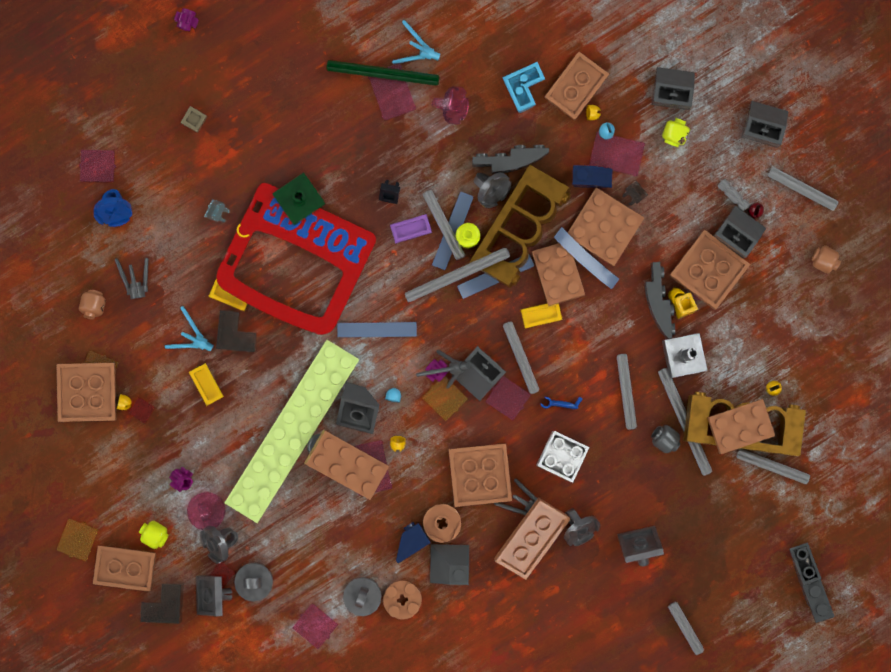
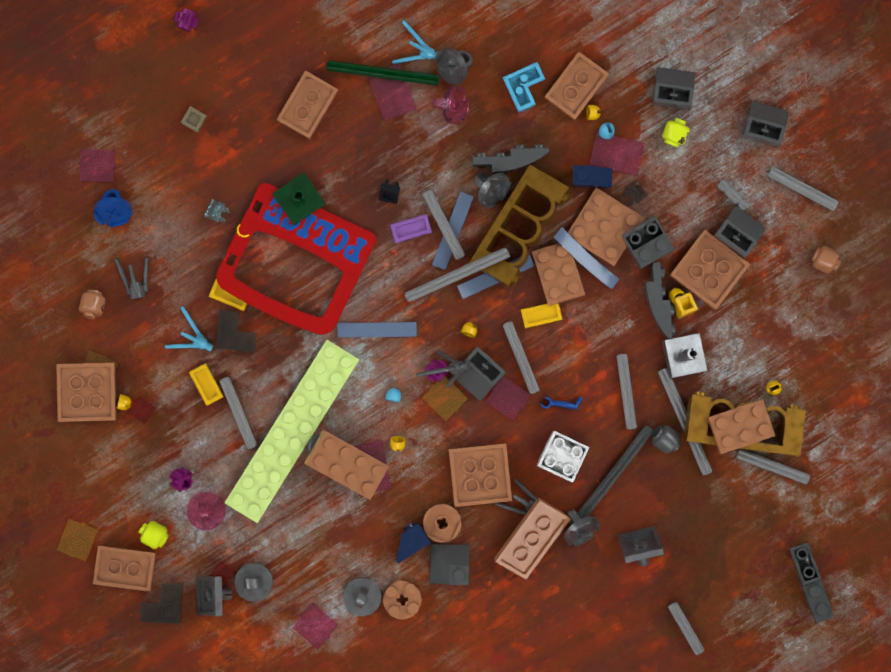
(216, 543): flat silver tile -> none
(238, 413): none -> light grey axle
(307, 105): none -> nougat plate
(357, 409): dark grey slope -> none
(452, 65): none -> flat silver tile
(468, 235): neon yellow head -> none
(469, 329): none -> yellow hinge
(615, 472): none -> dark grey axle
(647, 243): none -> dark grey slope
(752, 208): dark red hinge -> none

